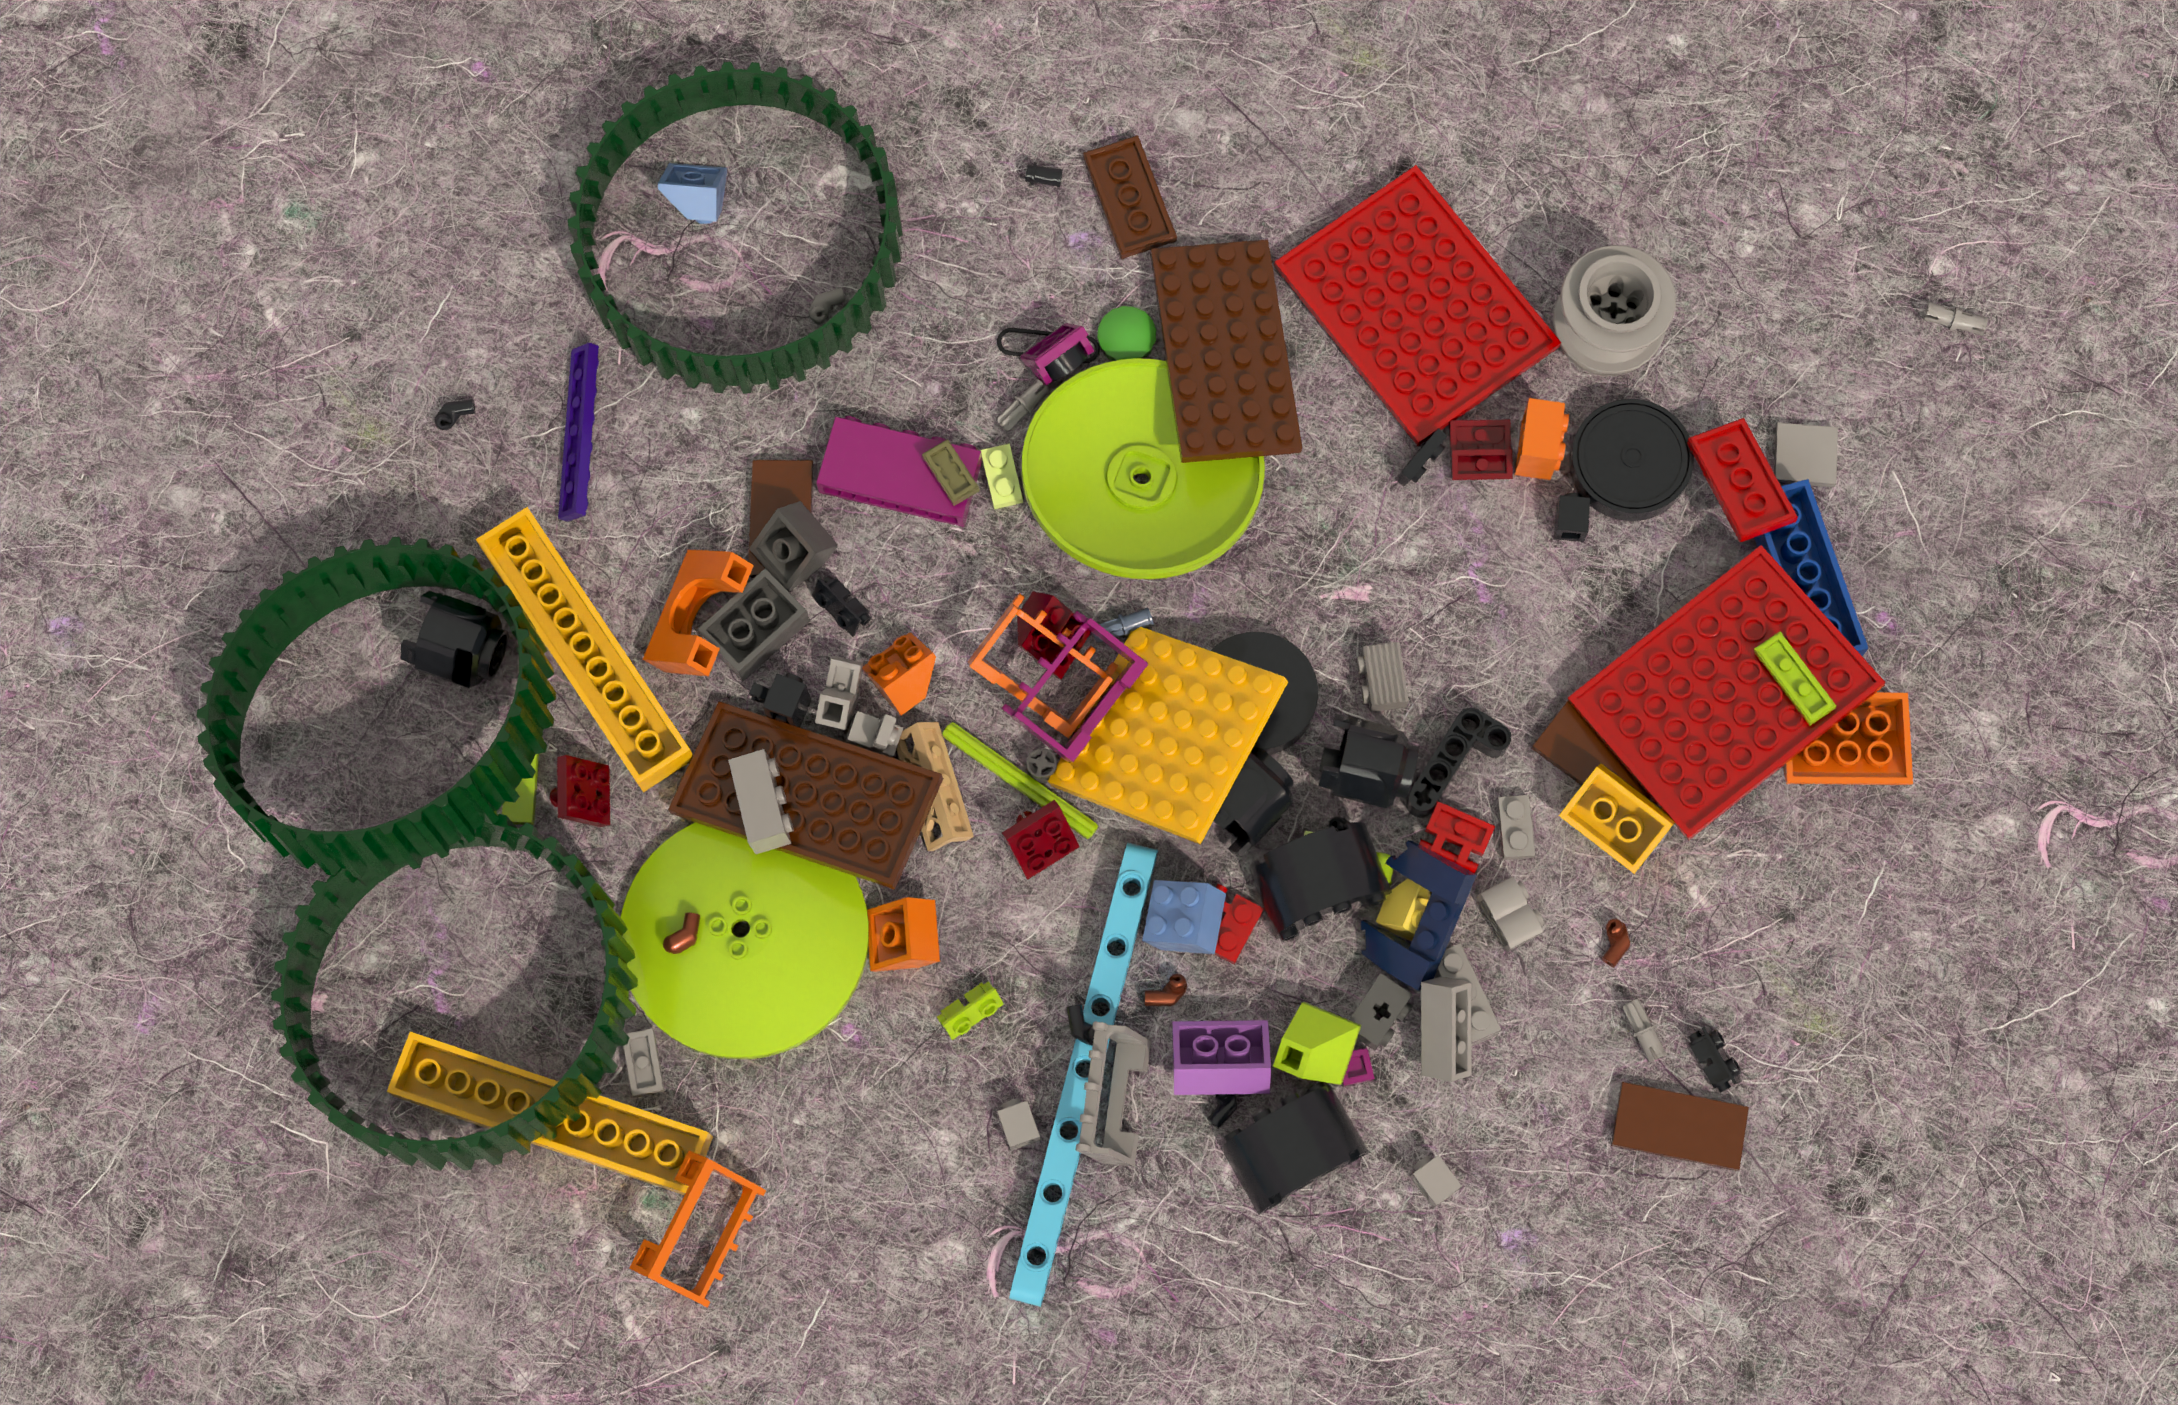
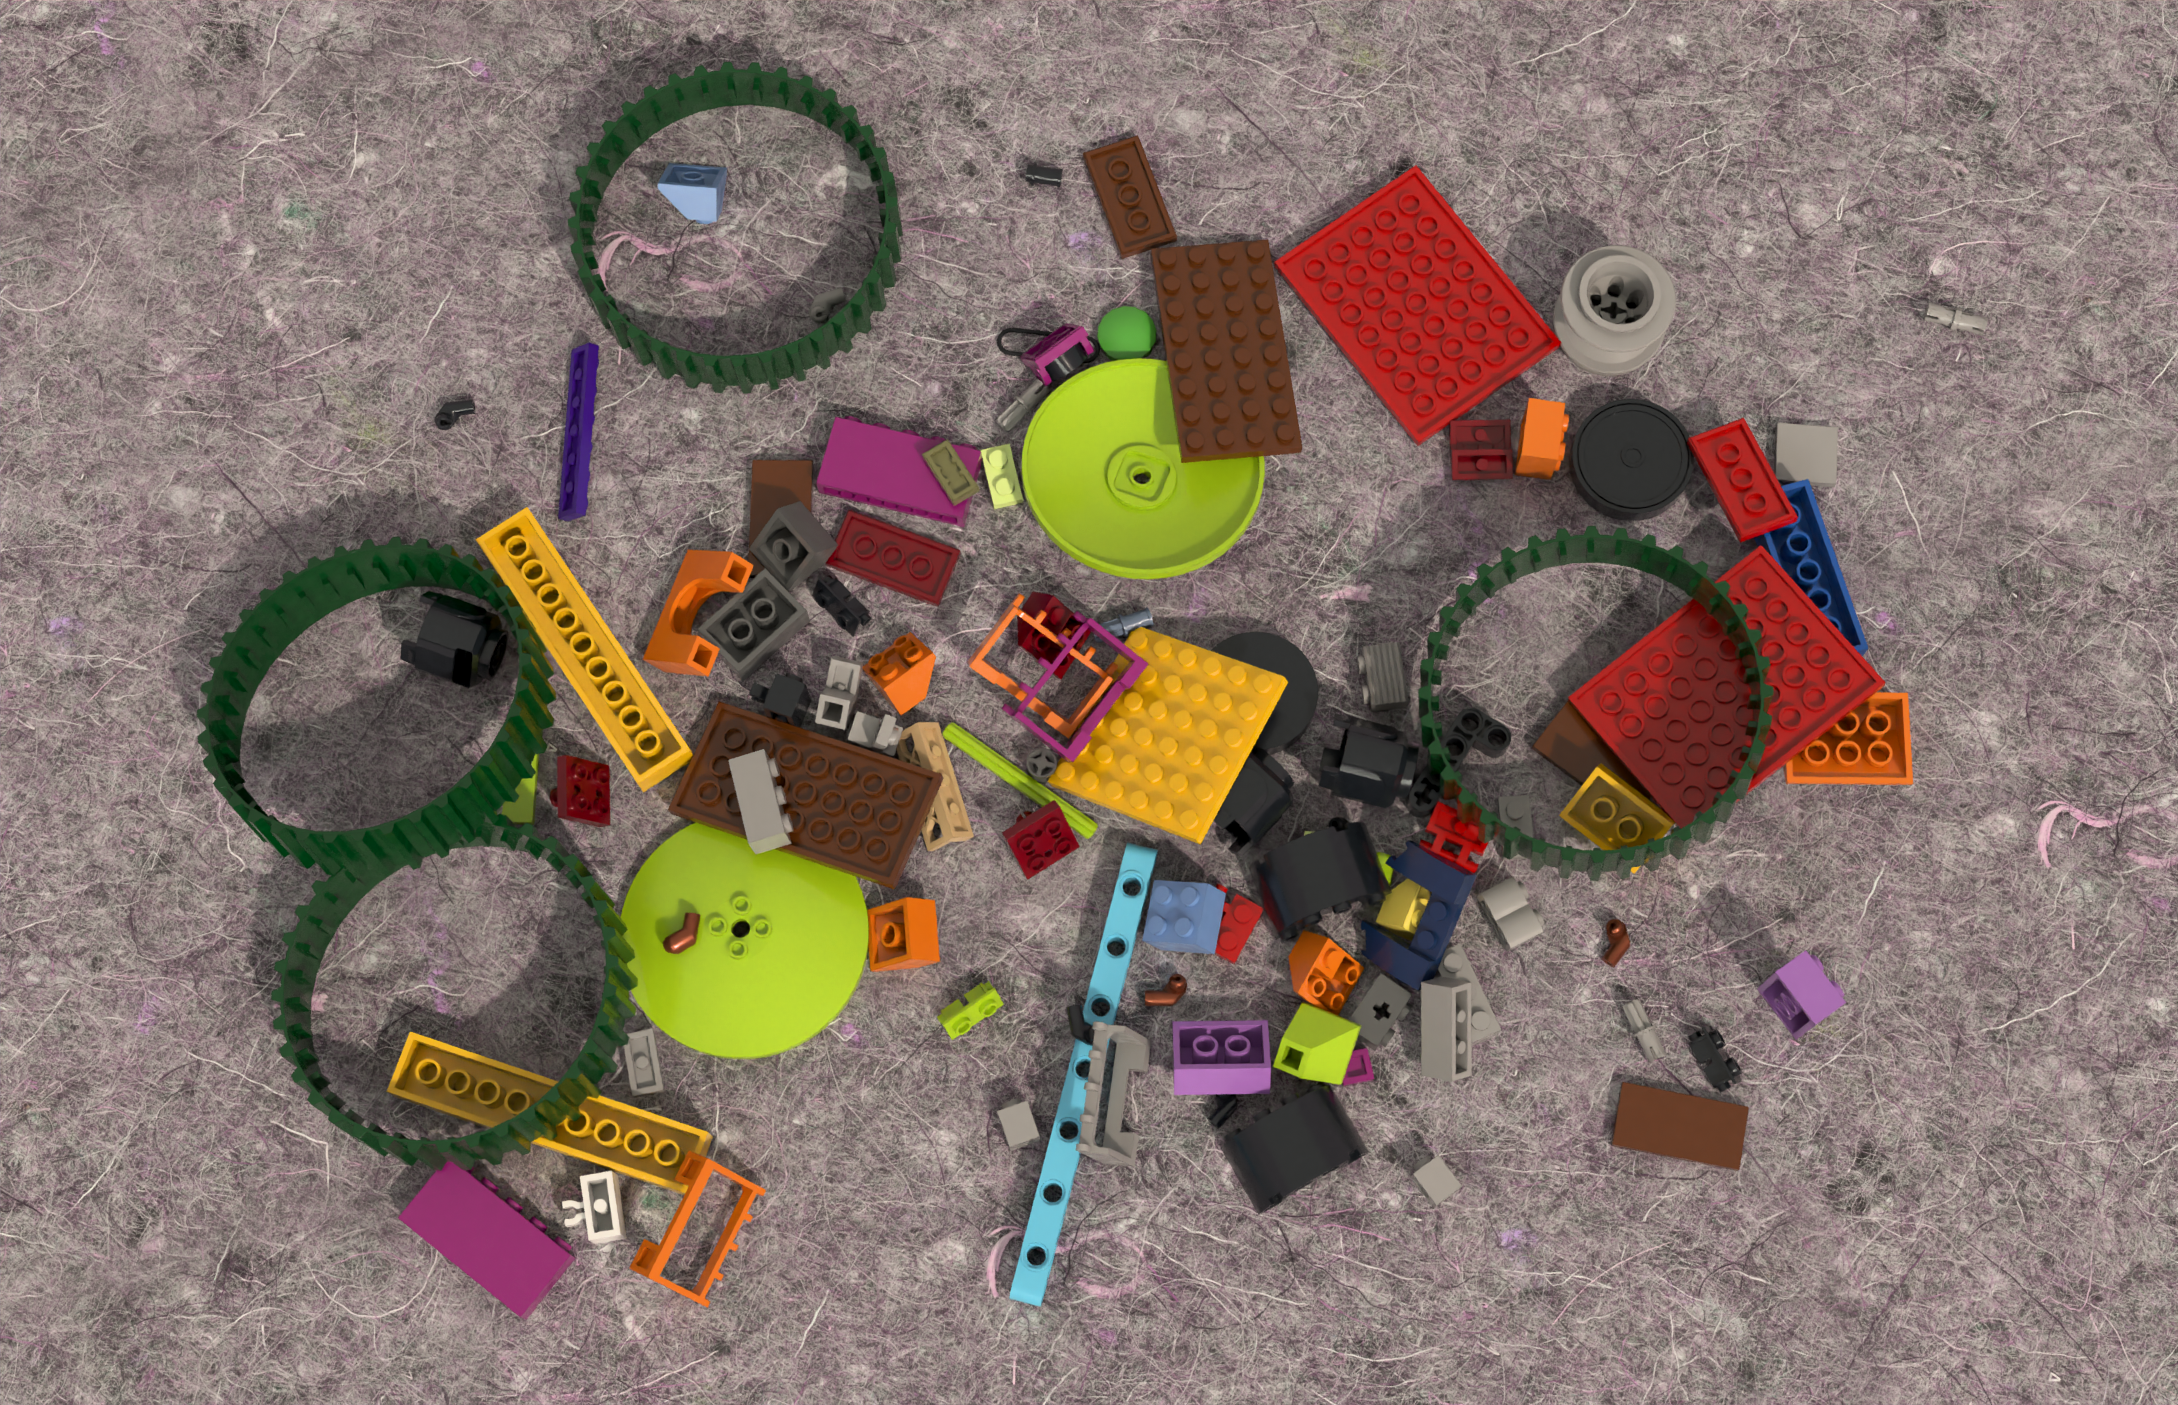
(488, 1237): none -> magenta brick
(601, 1207): none -> white brick
(893, 558): none -> dark red tile
(1323, 972): none -> orange slope
(1430, 449): black plate -> none
(1572, 517): black brick -> none
(1619, 551): none -> dark green piece
(1795, 678): lime tile -> none
(1802, 994): none -> medium lavender brick

